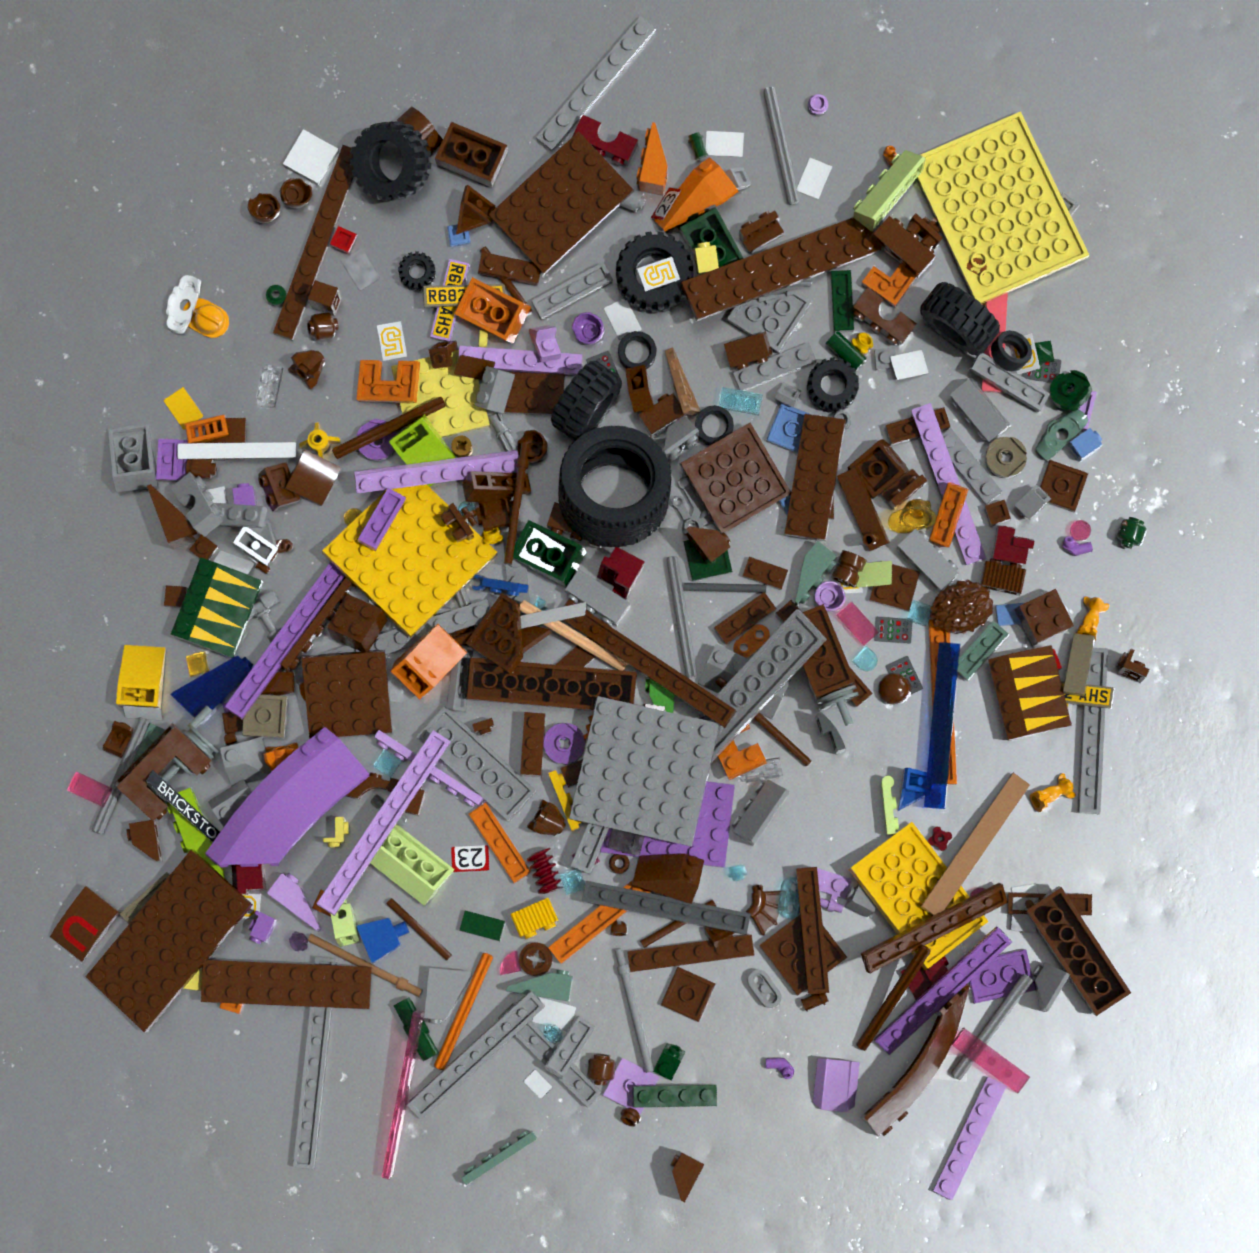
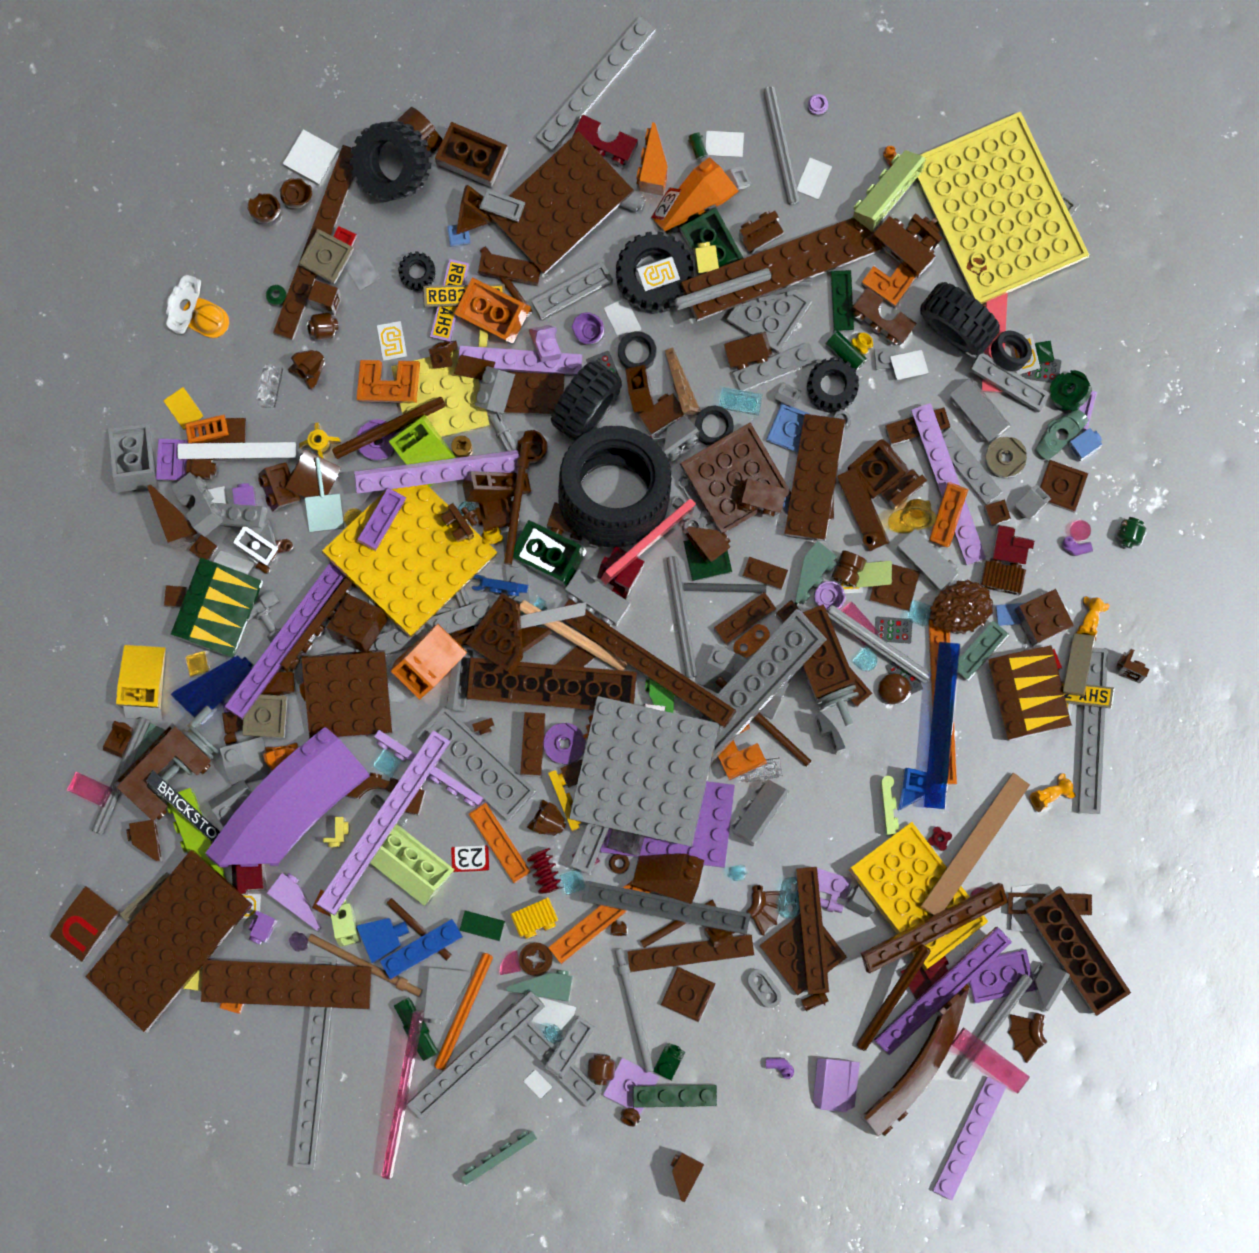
(323, 511): none -> light aqua piece
(326, 256): none -> dark tan tile
(421, 949): none -> blue plate
(502, 205): none -> light grey tile
(648, 541): none -> coral tile
(722, 289): none -> light grey axle
(762, 497): none -> reddish brown brick
(878, 644): none -> light grey axle
(1028, 1034): none -> reddish brown arm

